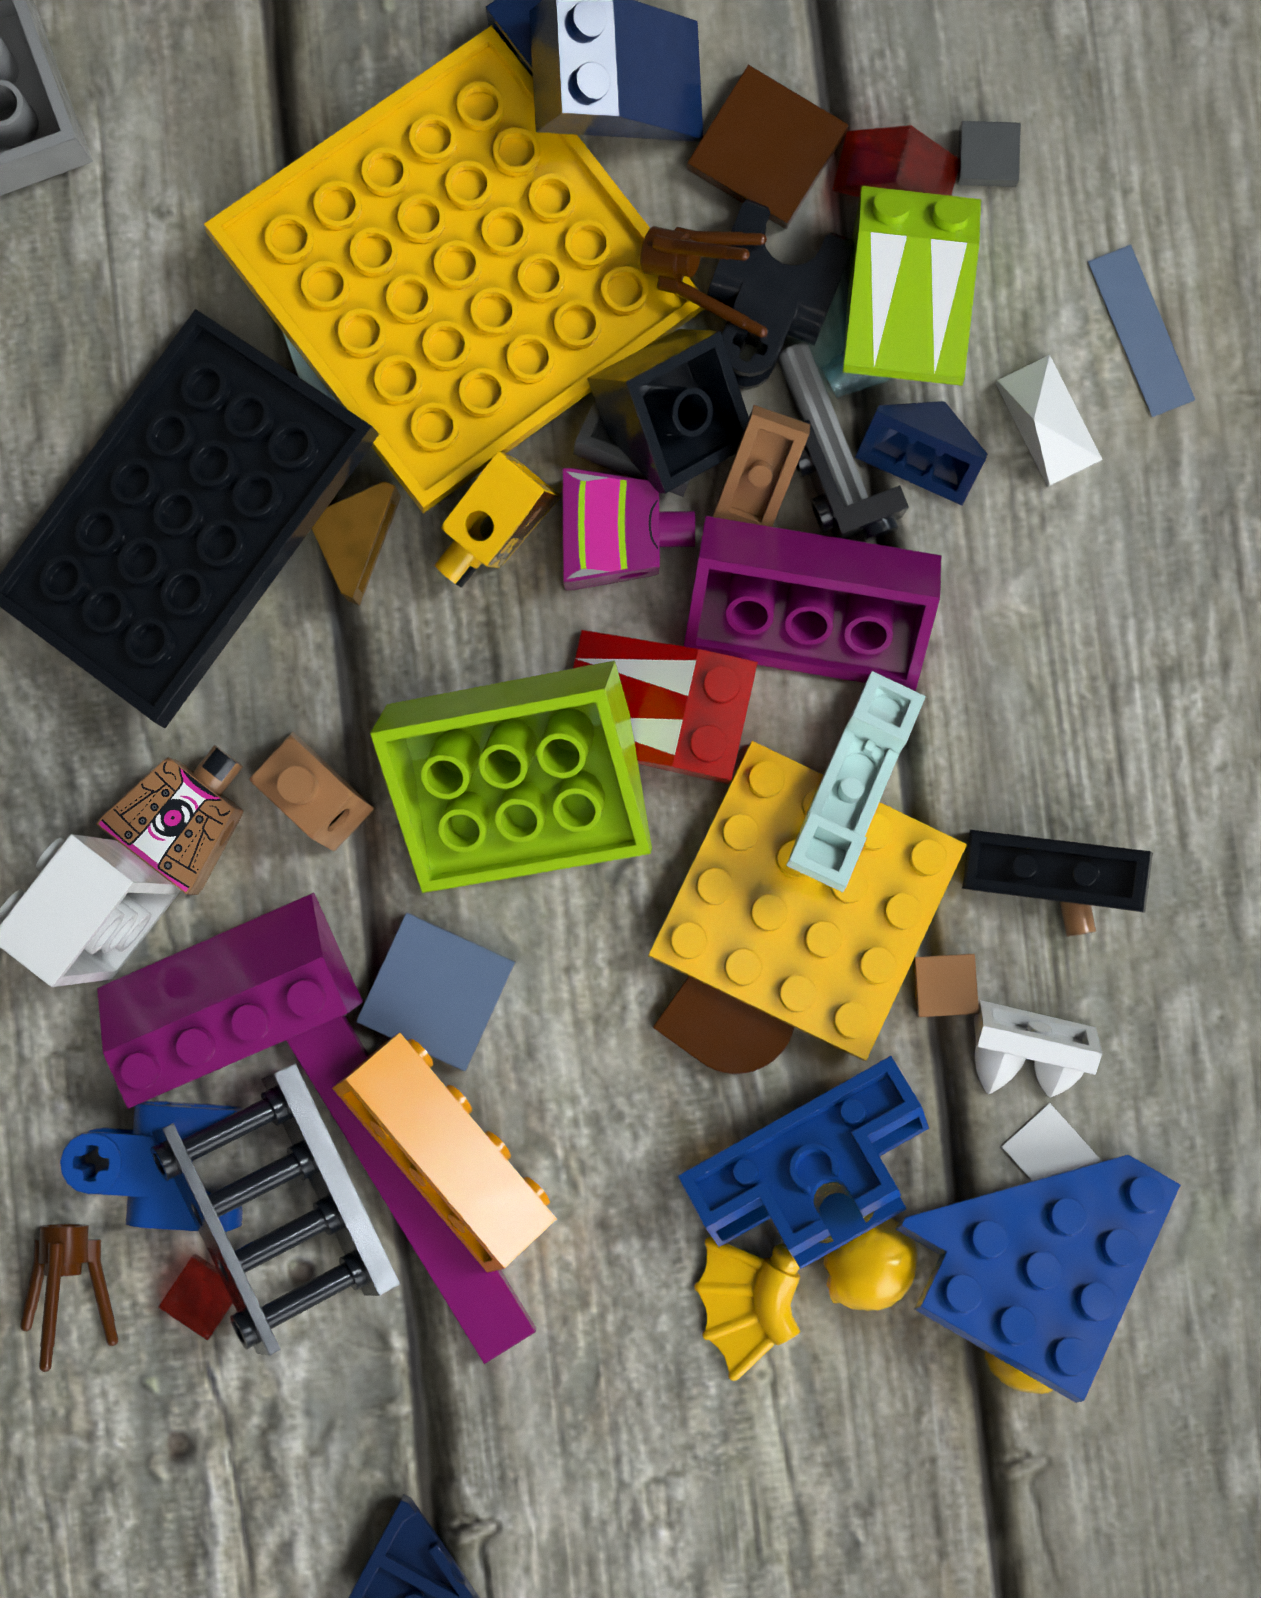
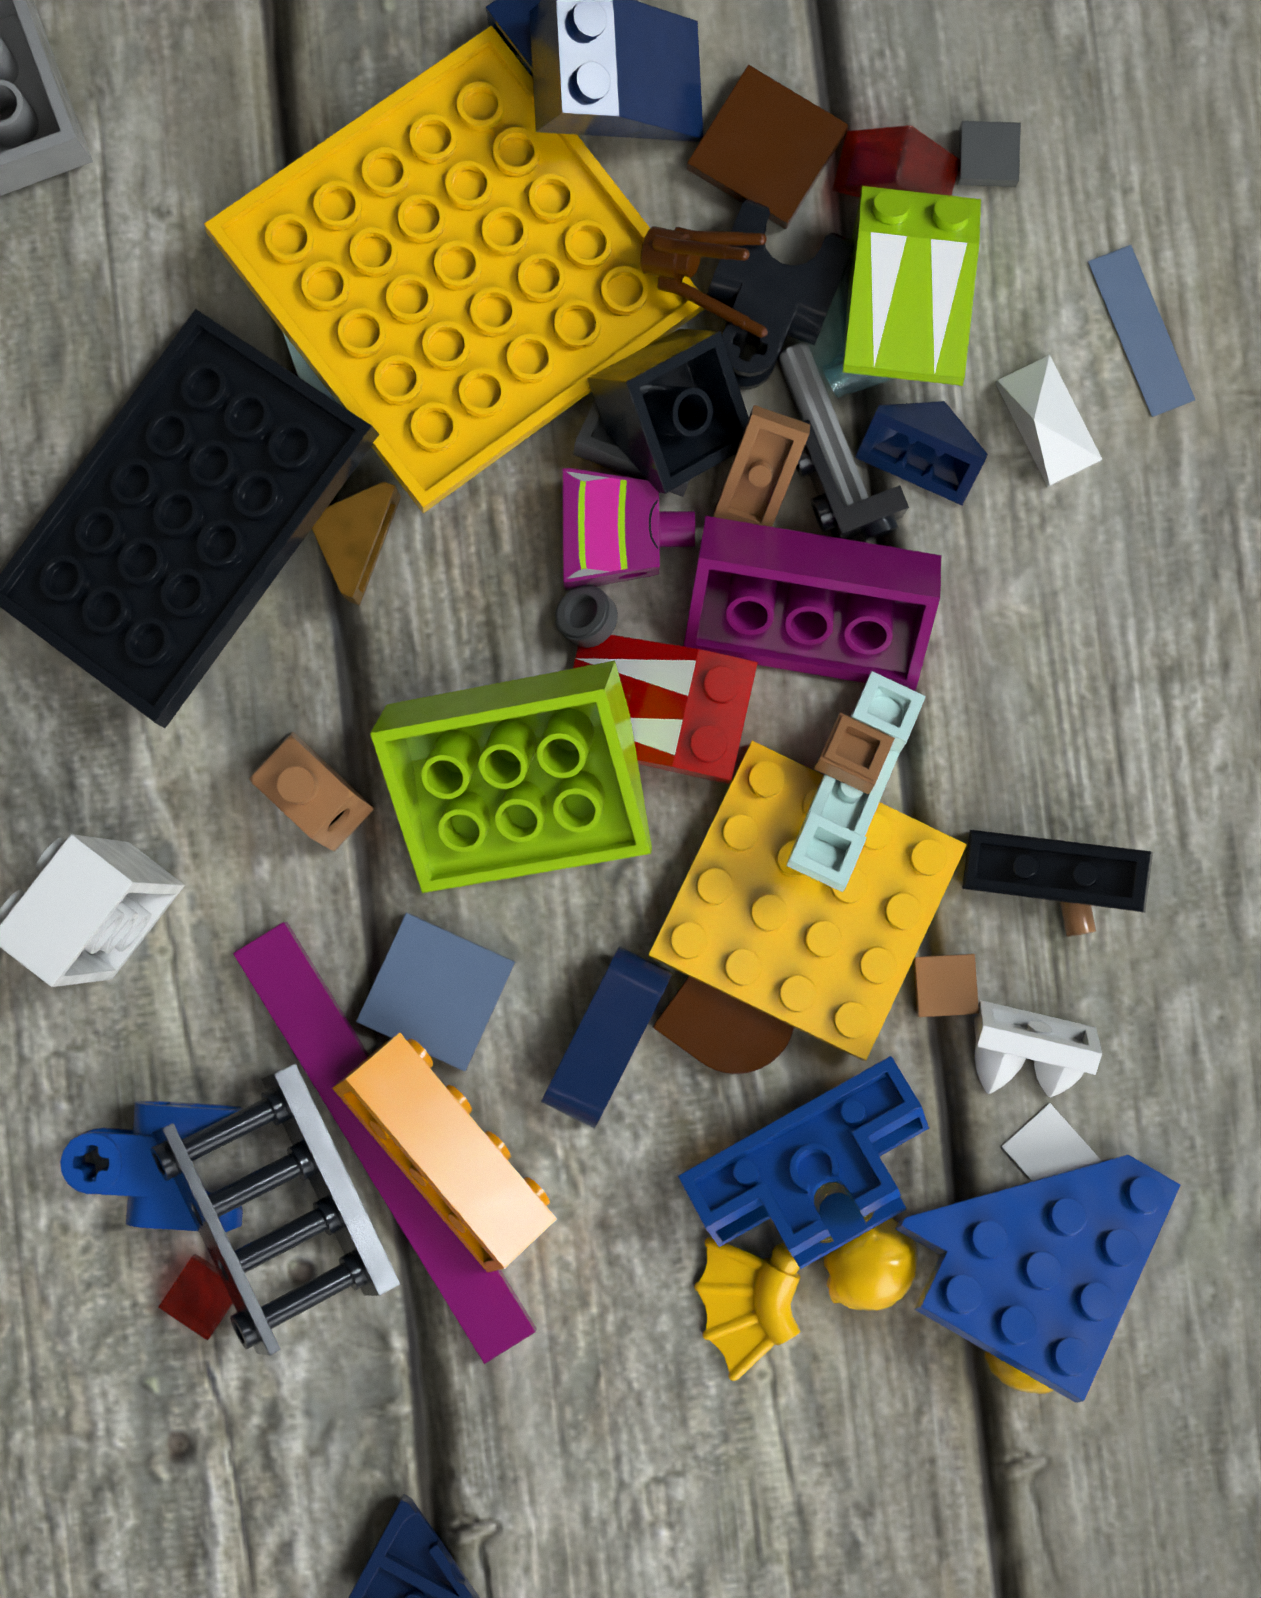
(57, 1254): reddish brown plant -> none
(179, 818): torso -> none
(223, 1000): magenta slope -> none
(513, 500): yellow torso -> none
(586, 616): none -> dark grey tile
(606, 1037): none -> dark blue beam
(854, 753): none -> medium nougat tile

